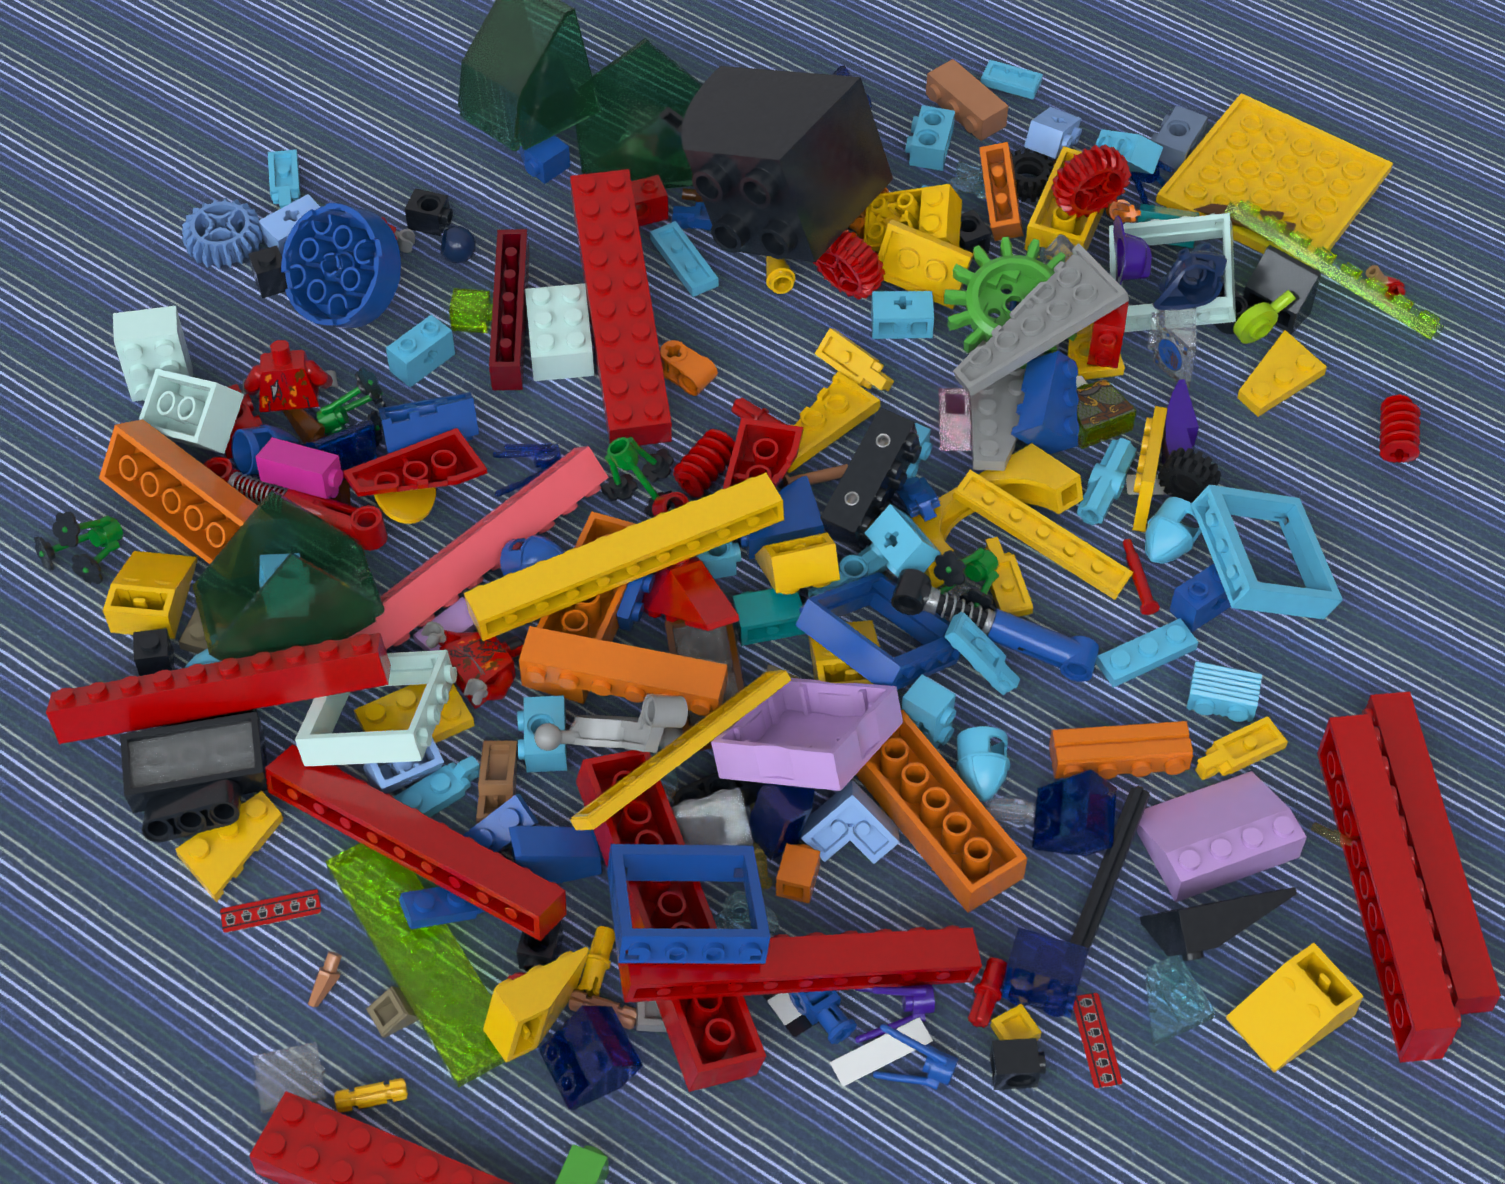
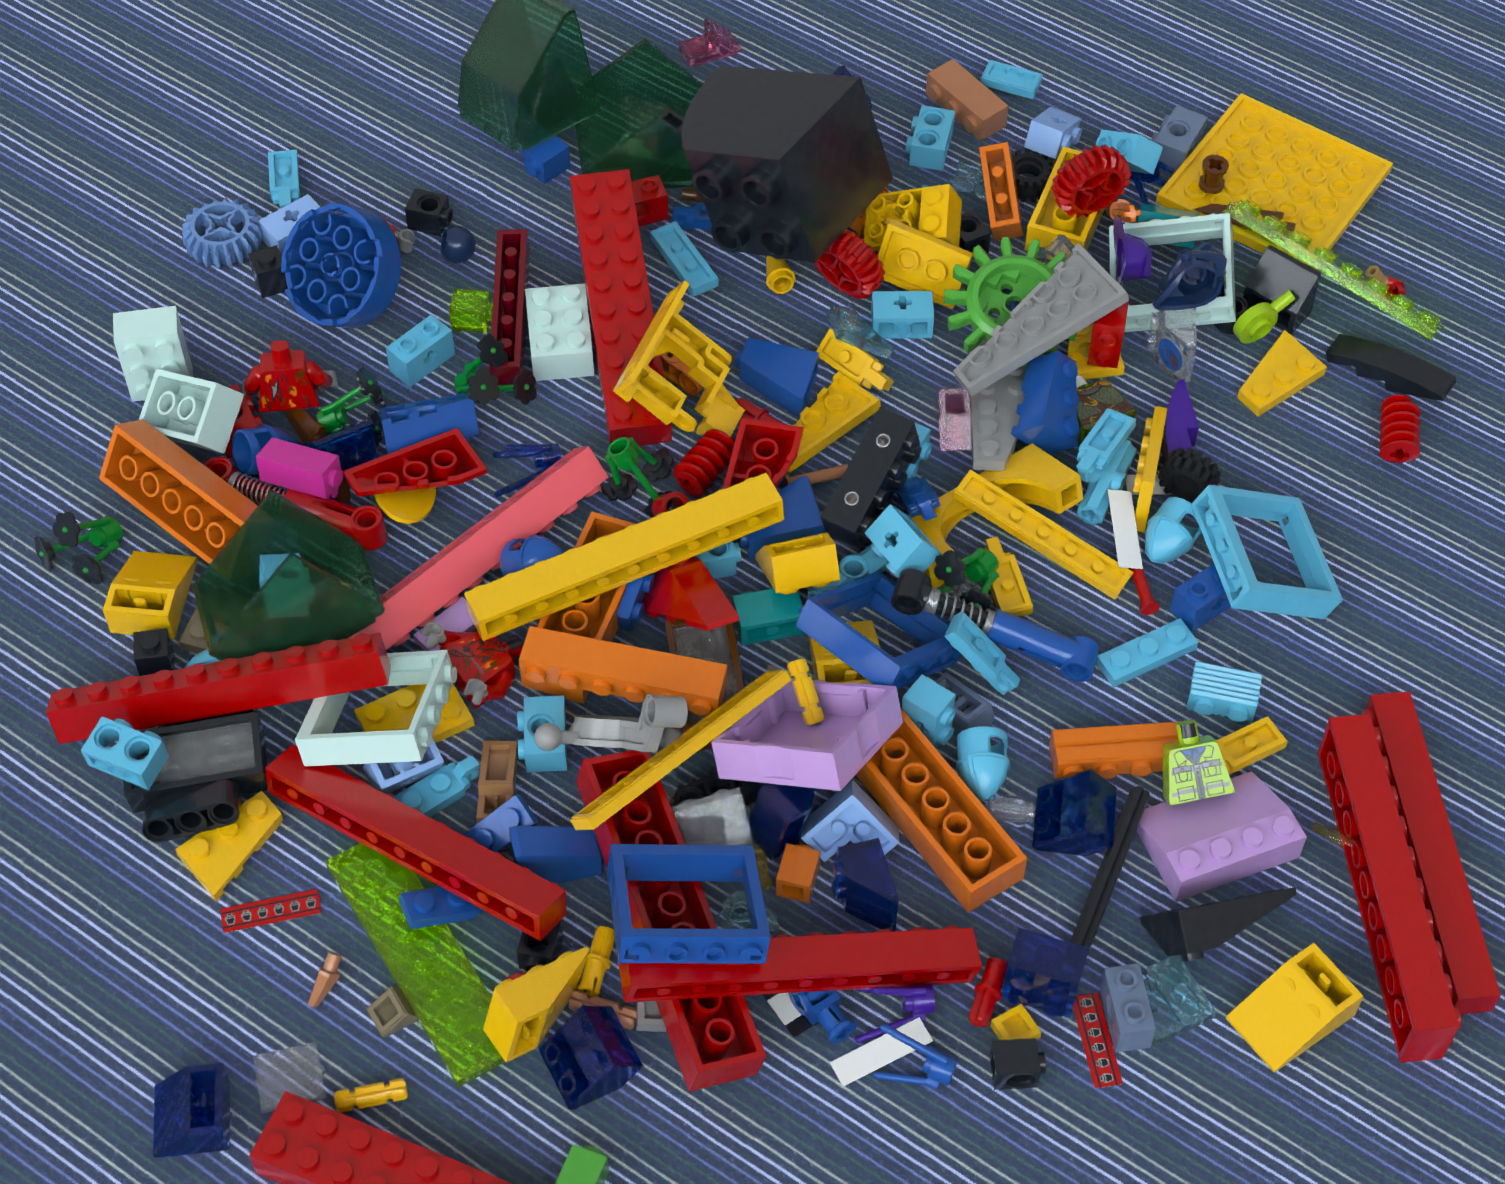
(121, 758): none -> medium azure brick
(192, 1111): none -> clear blue slope
(482, 386): none -> black plant
(707, 366): none -> yellow container
(712, 45): none -> clear pink slope
(779, 372): none -> blue slope
(805, 691): none -> yellow axle
(854, 331): none -> clear light blue wing
(866, 884): none -> clear blue slope
(980, 710): none -> sand blue slope
(1103, 442): none -> medium azure hinge
(1125, 529): none -> white sticker
(1127, 1008): none -> sand blue brick
(1193, 767): none -> lime torso
(1214, 170): none -> reddish brown bush
(1398, 369): none -> black slope

